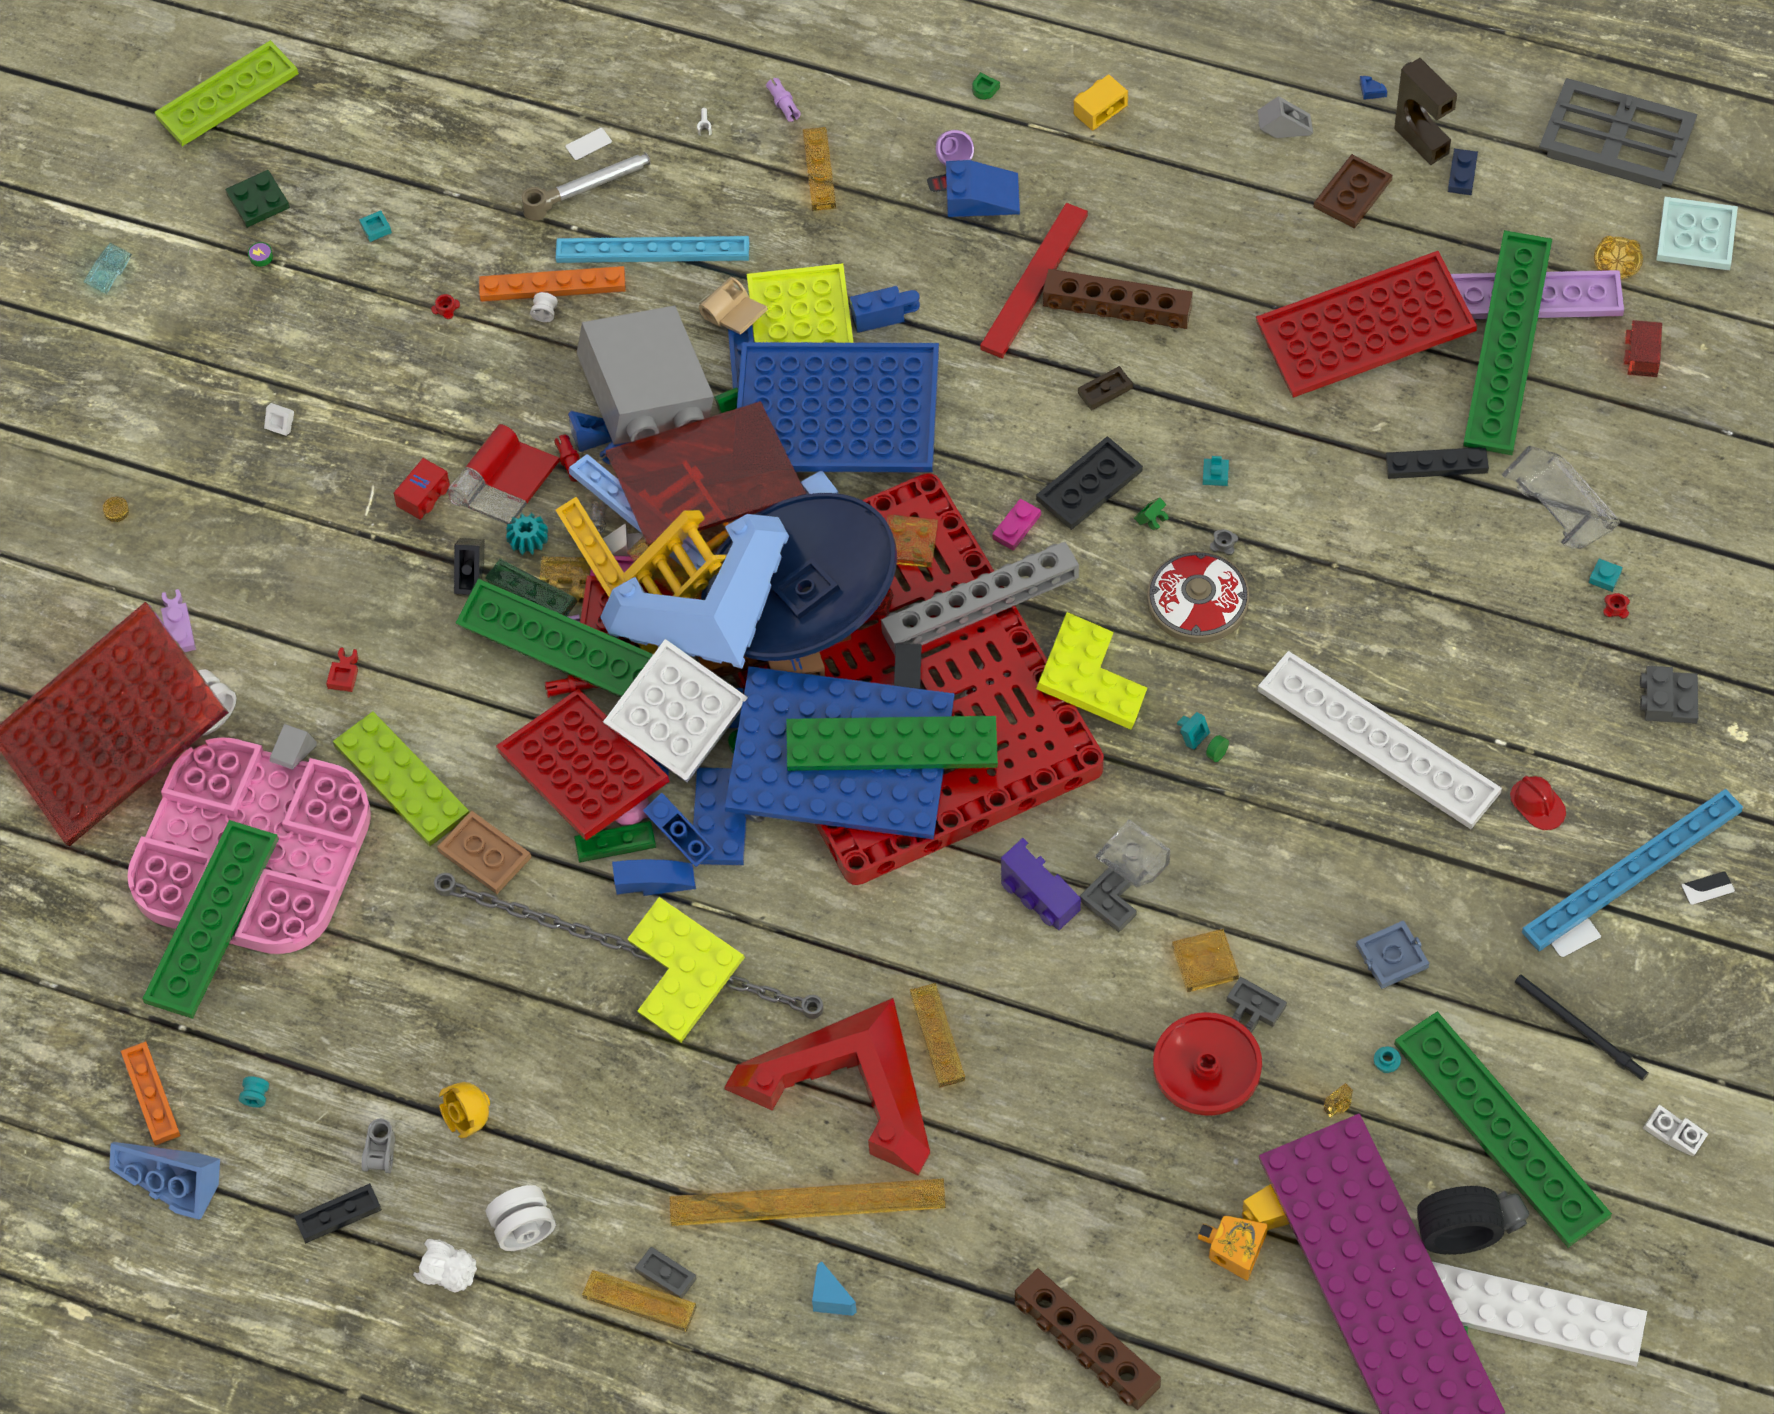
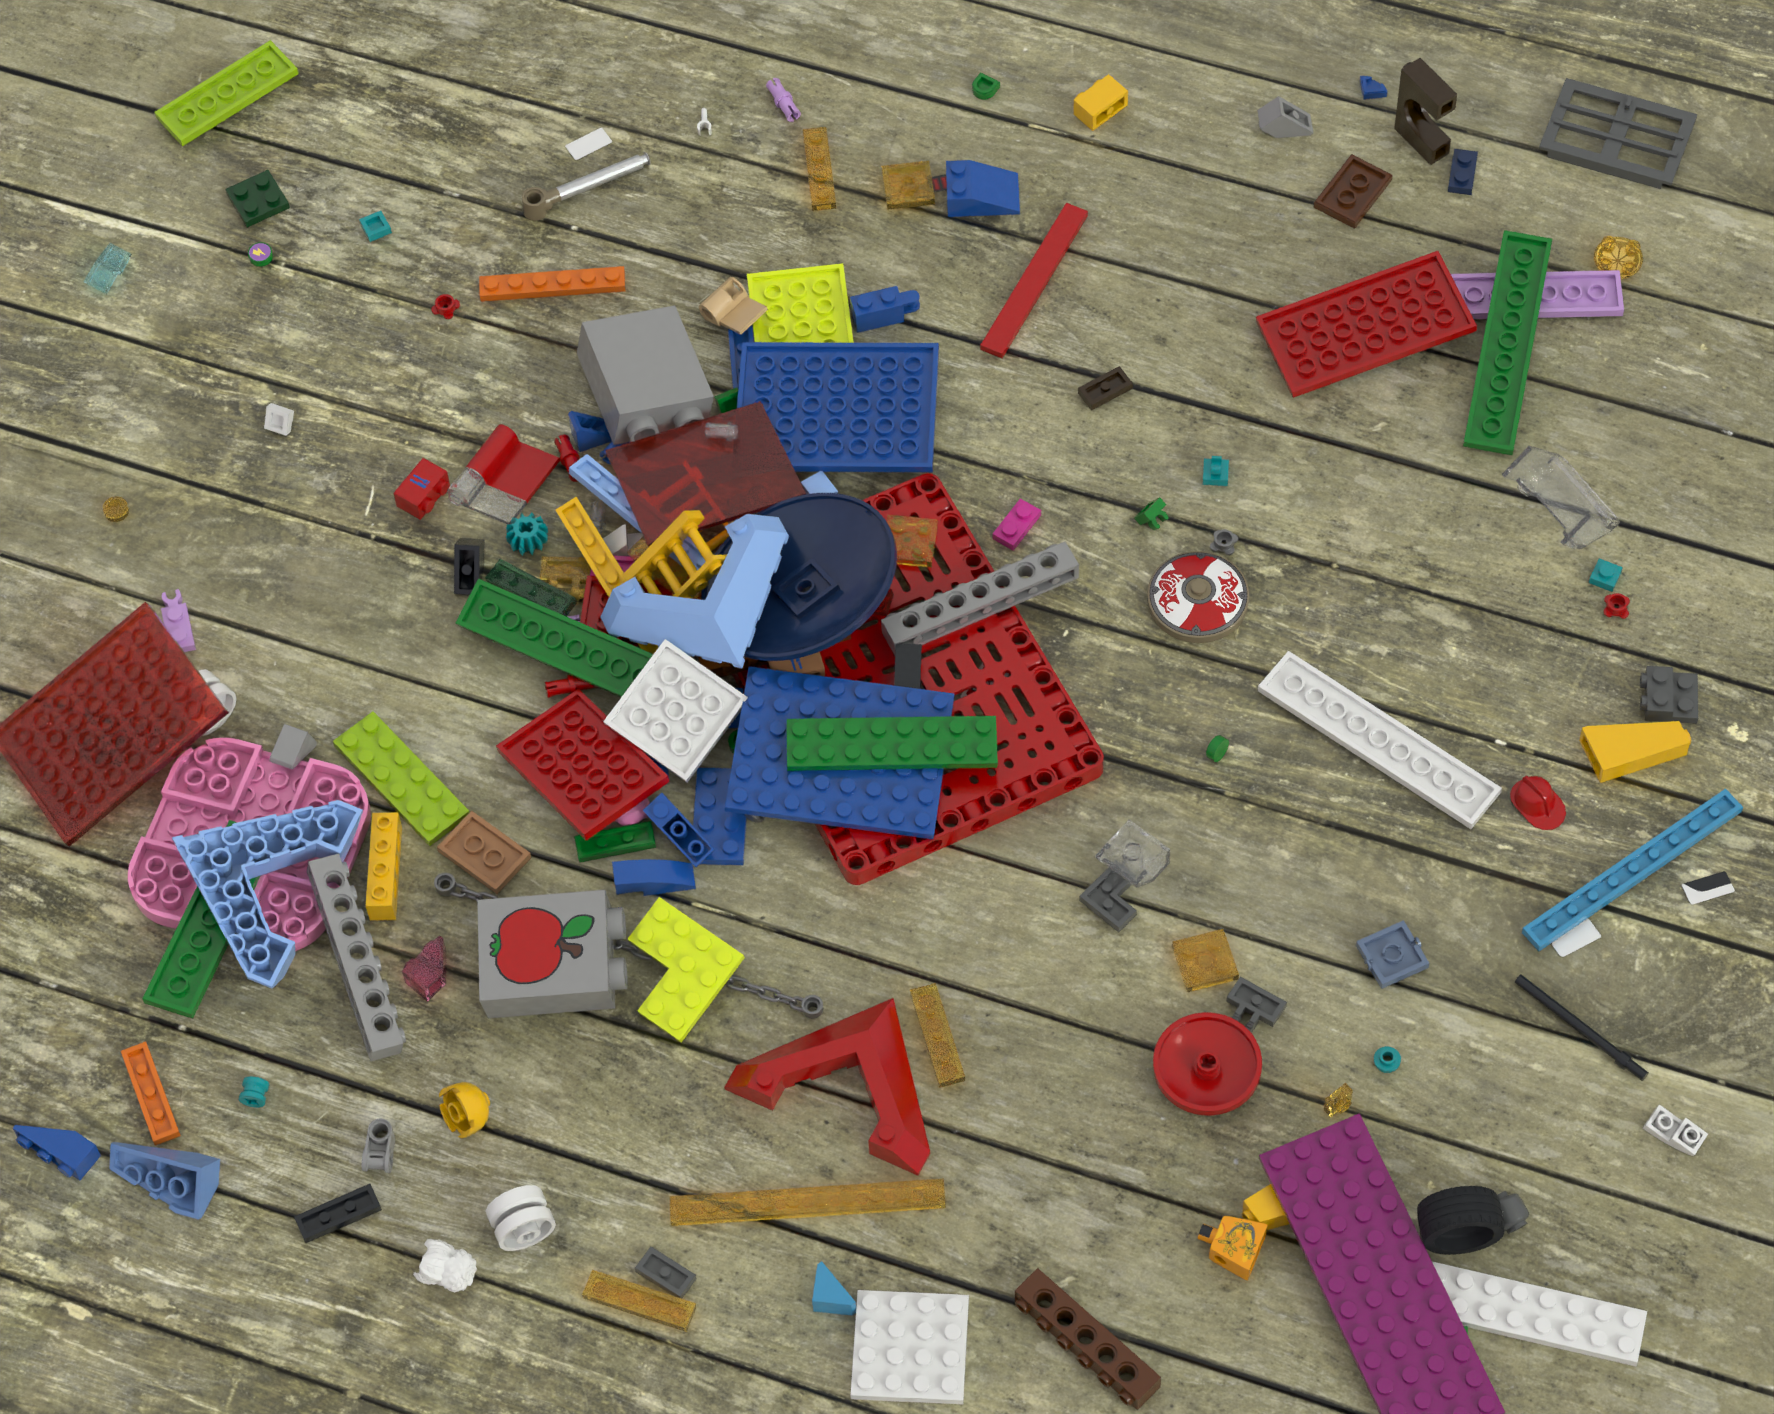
(64, 1148): none -> blue slope
(230, 856): none -> light blue wedge
(343, 674): red plate -> none
(377, 1043): none -> light grey brick
(384, 866): none -> yellow brick
(428, 970): none -> clear pink slope
(543, 307): white wheel -> none
(549, 953): none -> light grey brick
(652, 249): medium azure tile -> none
(725, 431): none -> clear pin
(908, 185): none -> clear yellow plate
(910, 1347): none -> white plate
(954, 146): lavender piece -> none
(1038, 887): dark purple wedge -> none
(1077, 676): neon yellow plate -> none
(1089, 483): black plate -> none
(1117, 299): reddish brown brick -> none
(1193, 729): teal tile -> none
(1437, 462): black plate -> none
(1503, 1129): green plate -> none
(1632, 747): none -> yellow slope
(1644, 348): clear red brick -> none
(1697, 233): light aqua plate -> none

